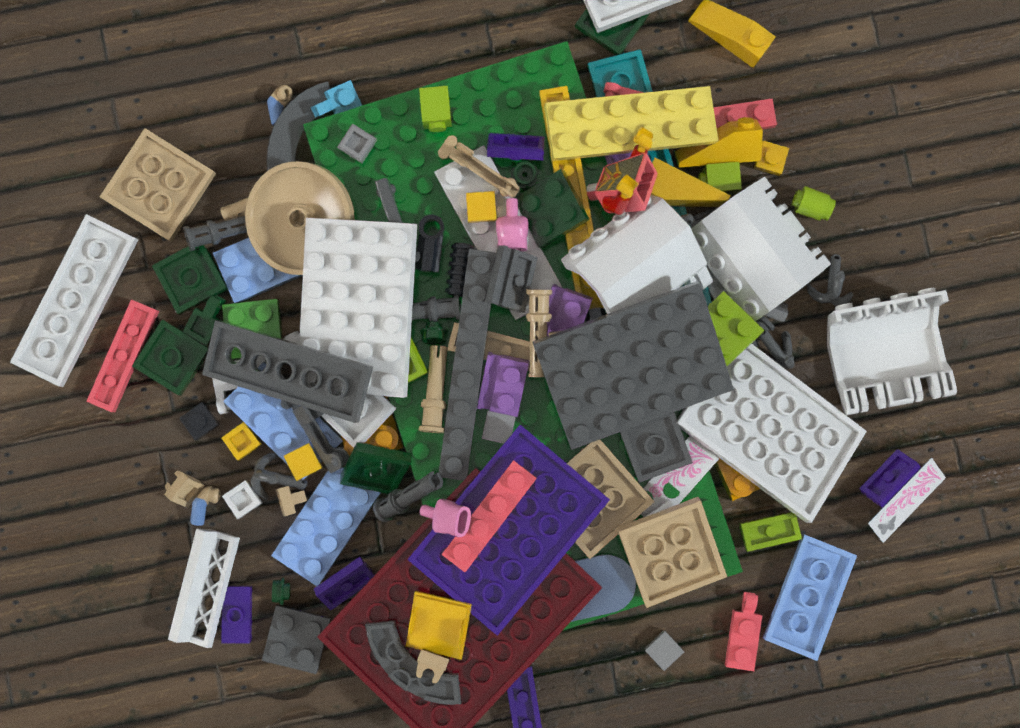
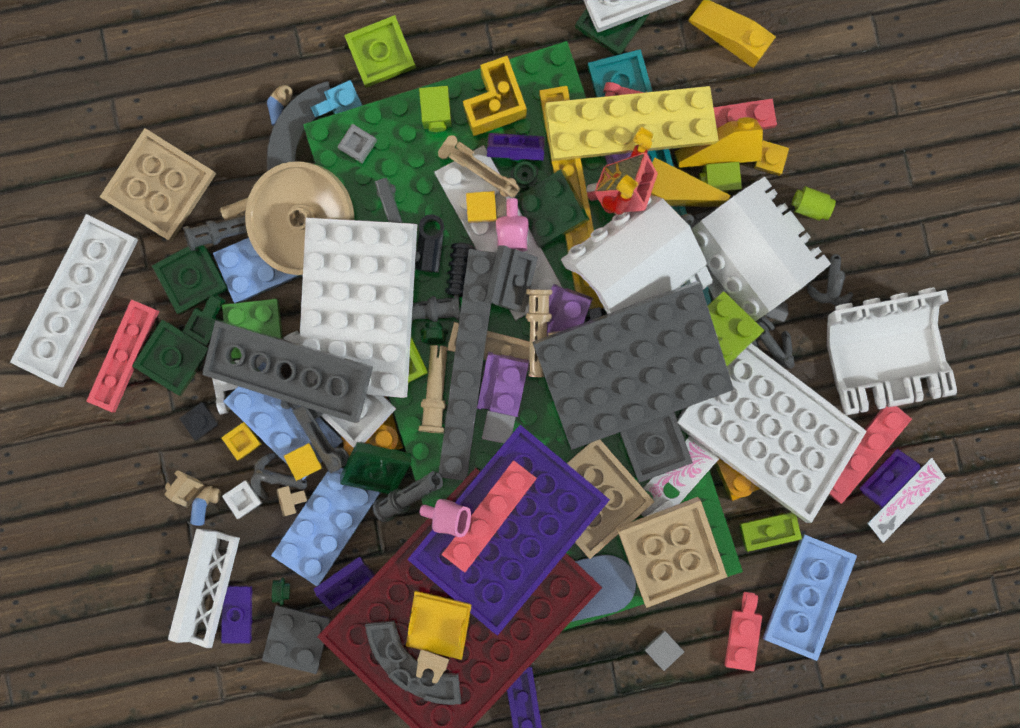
(380, 51): none -> lime plate
(500, 104): none -> yellow brick
(879, 436): none -> coral plate

